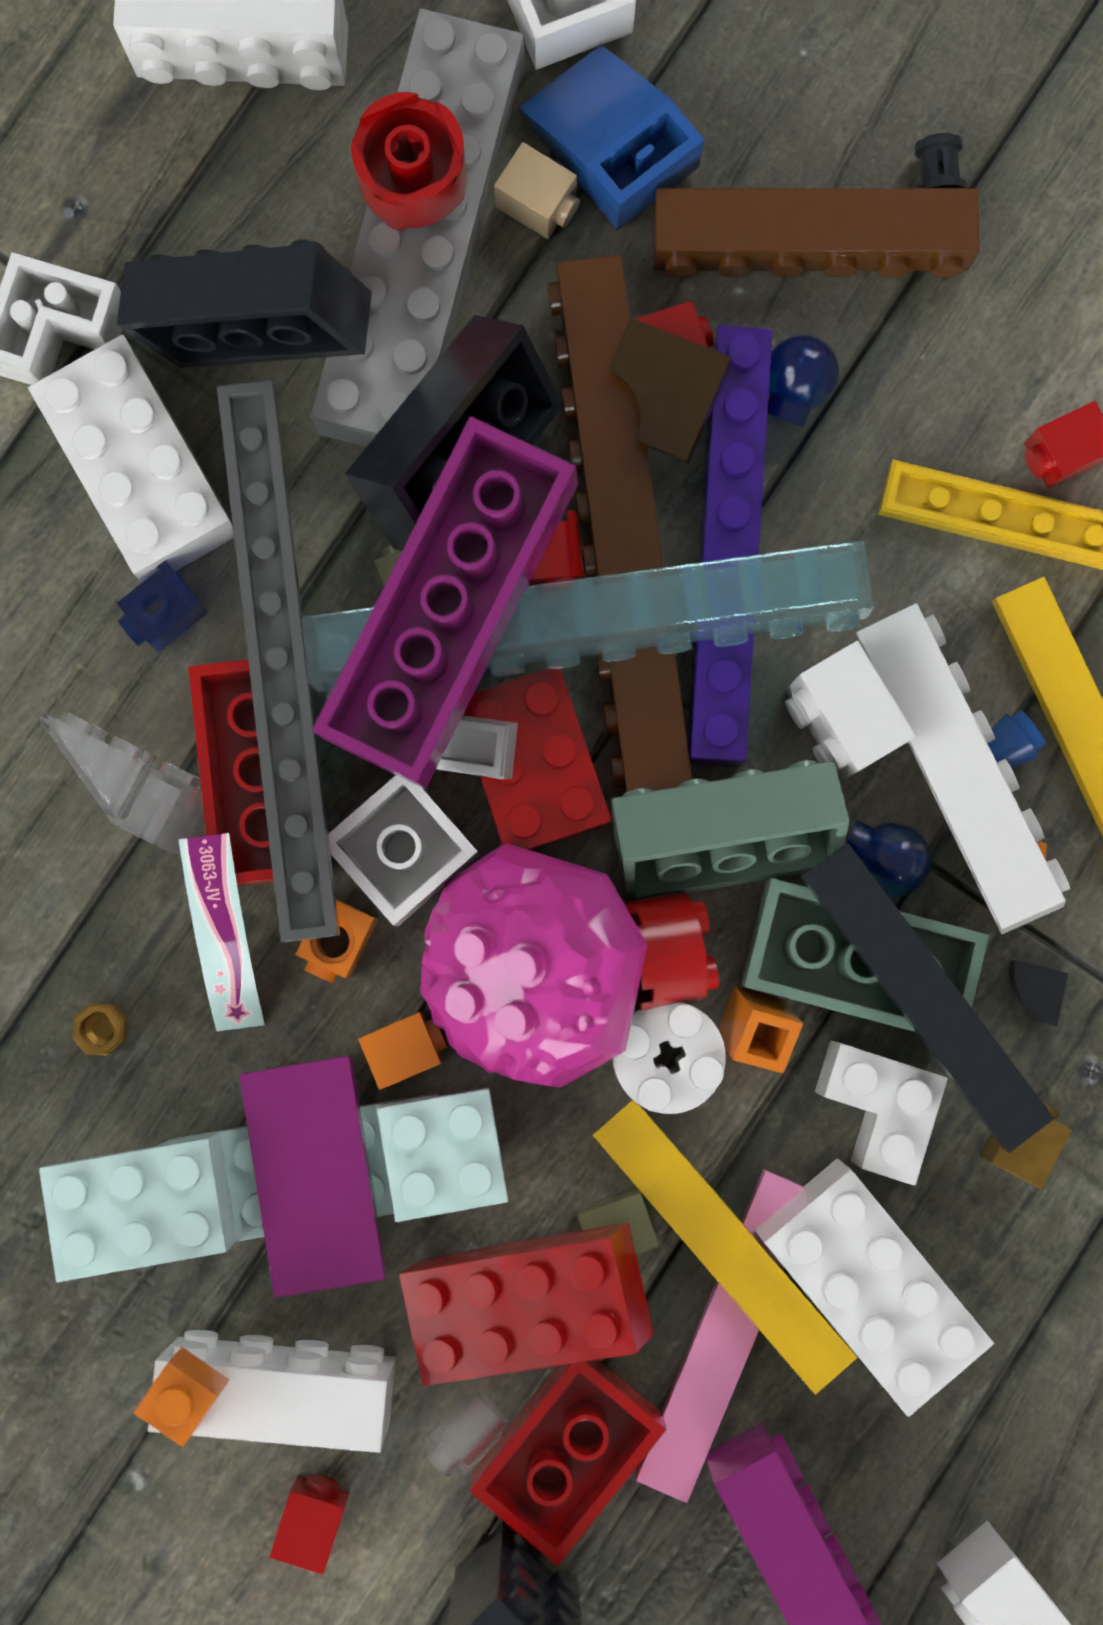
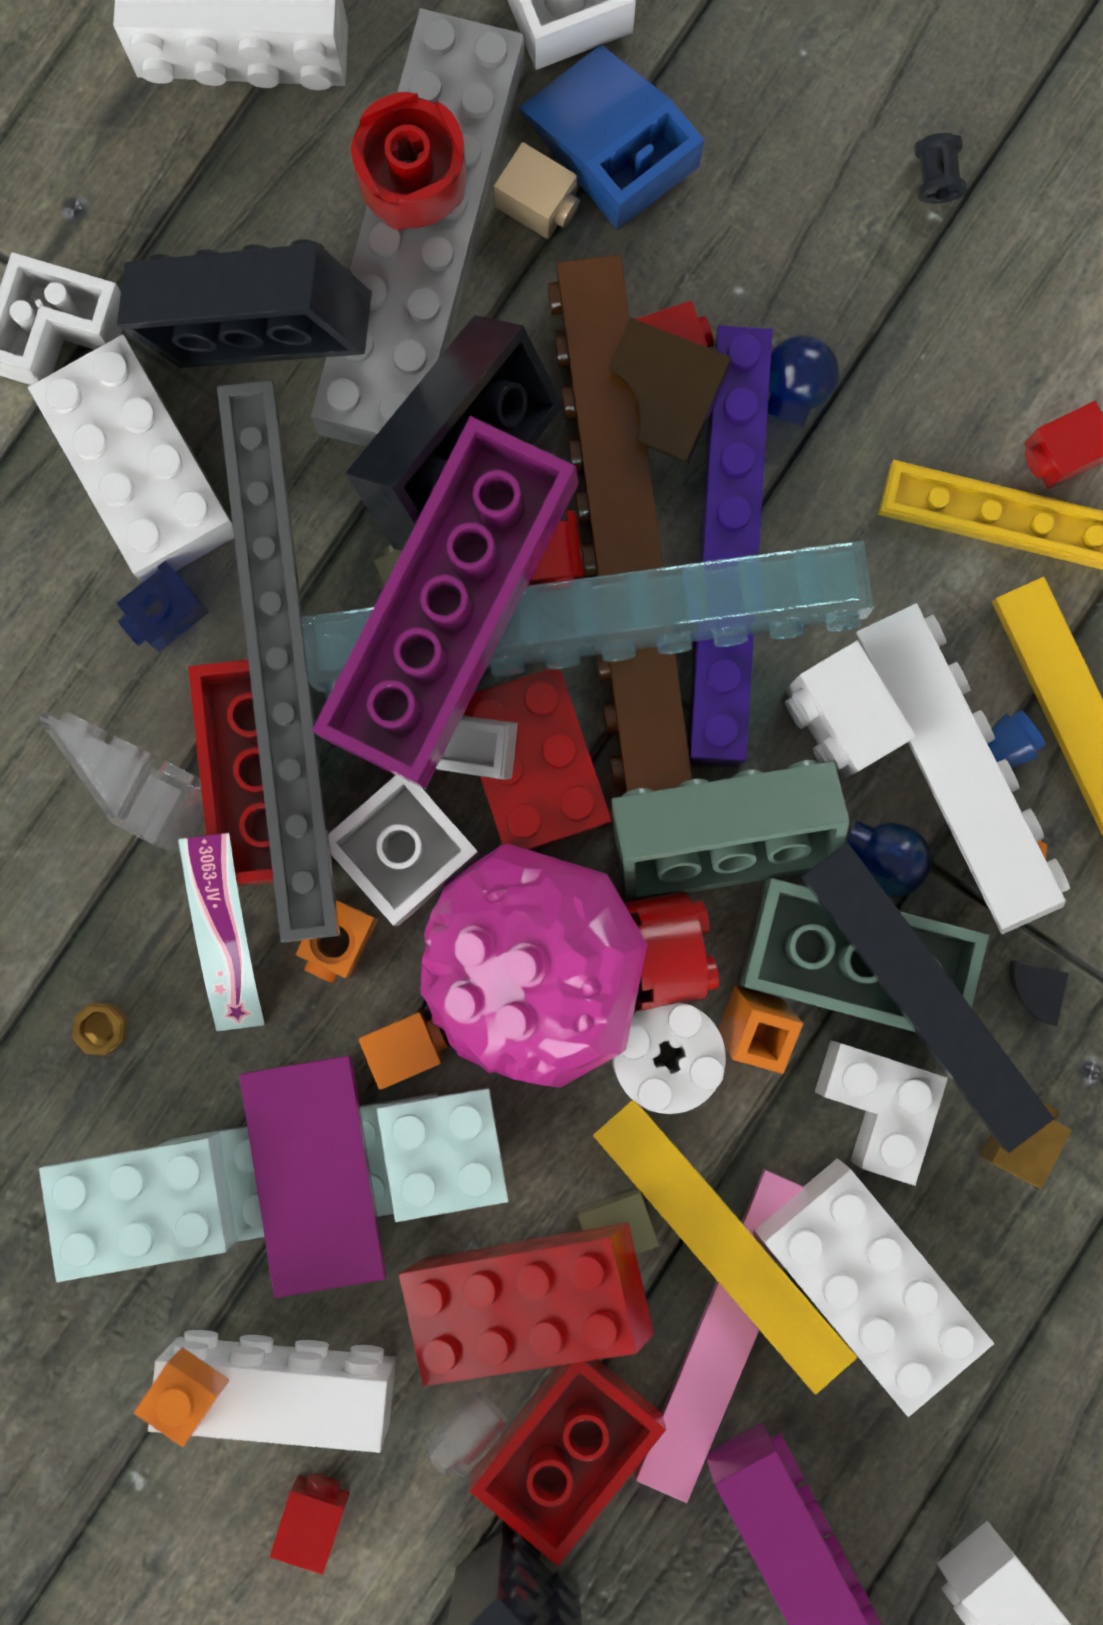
(815, 230): reddish brown brick -> none

